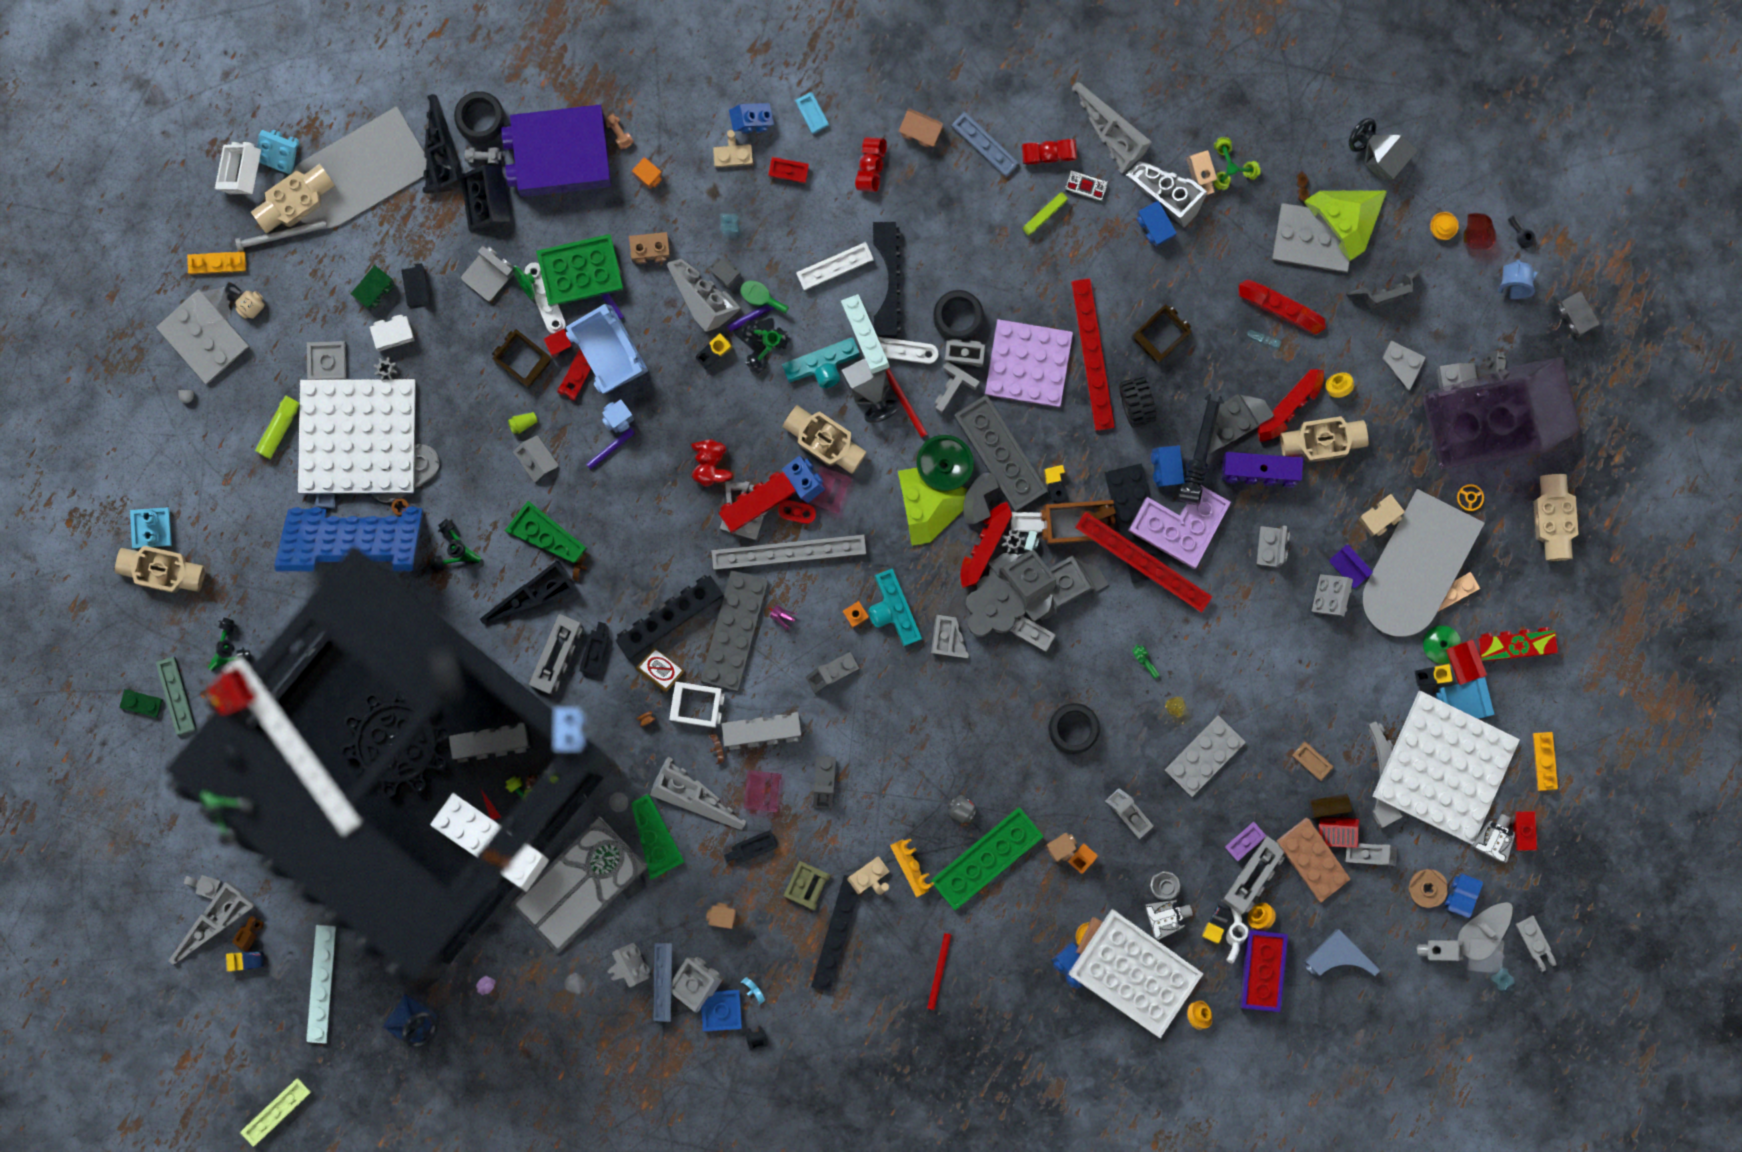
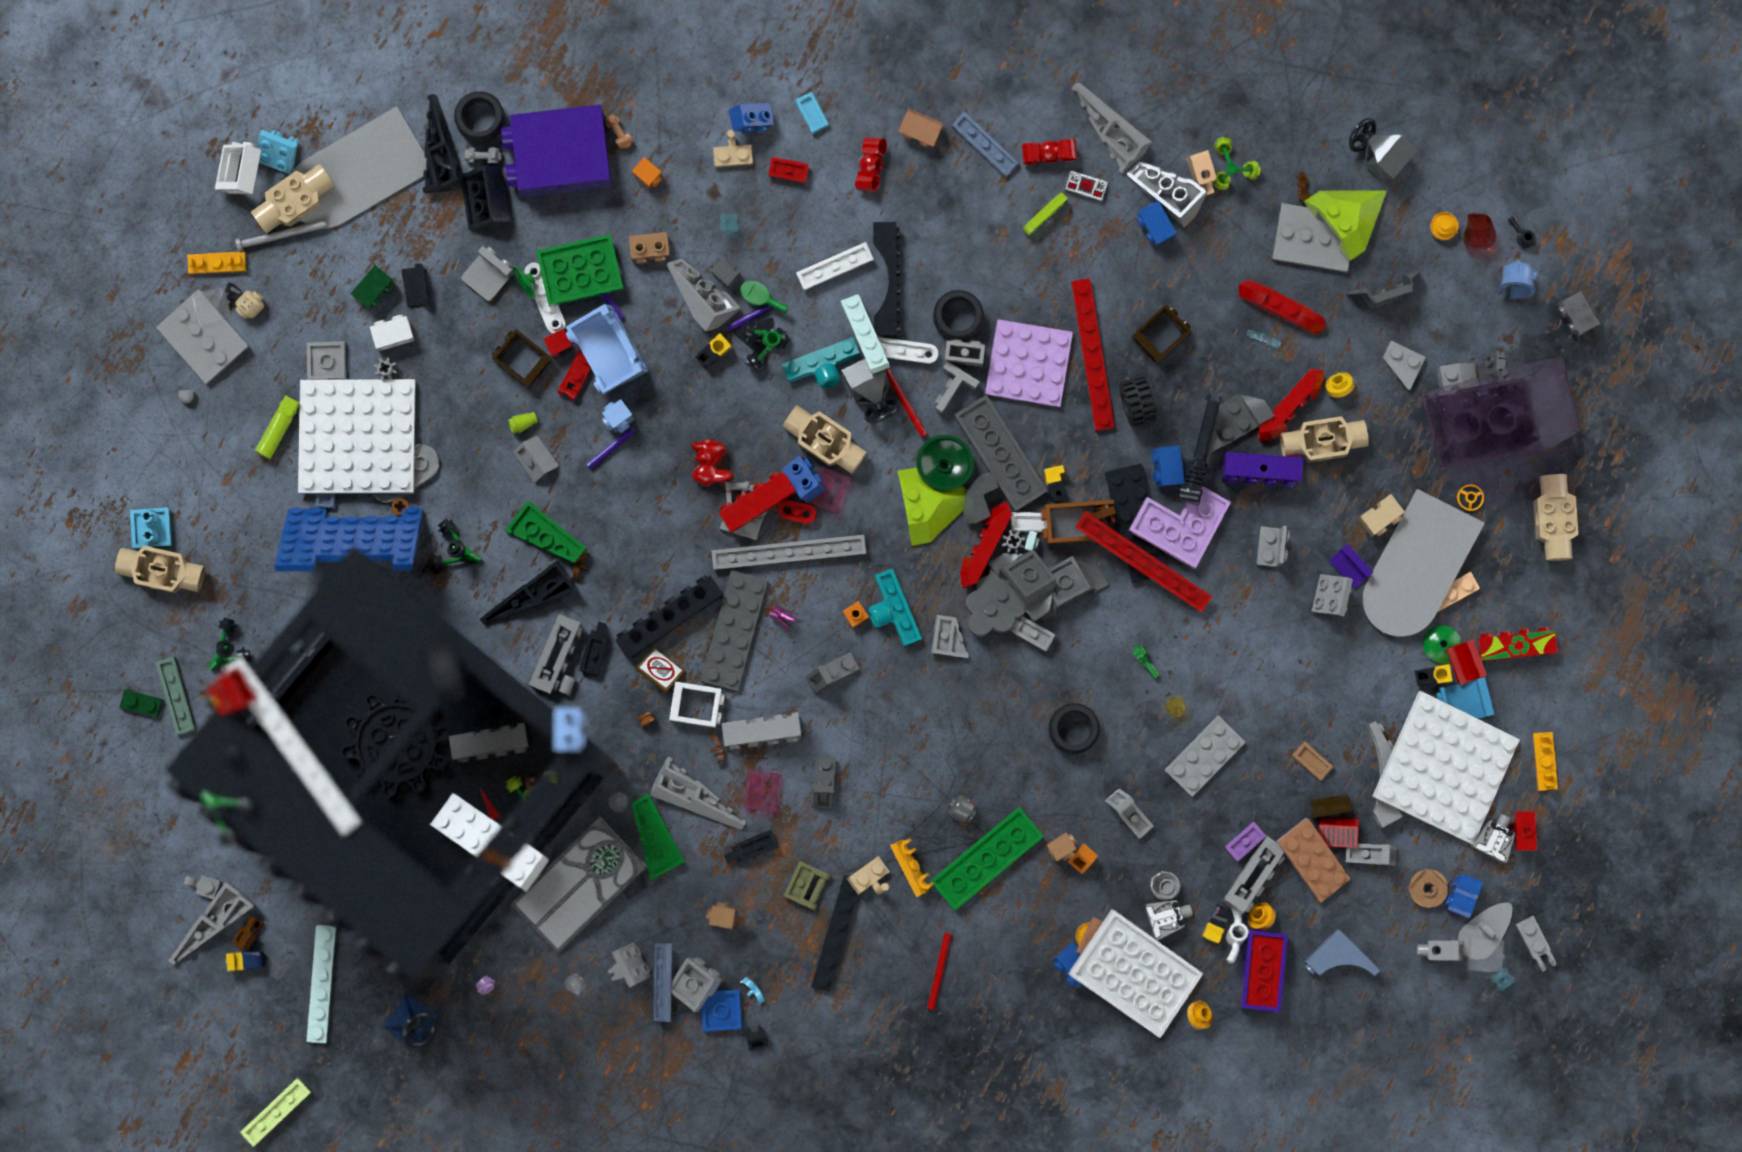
(566, 684): none -> light grey hinge

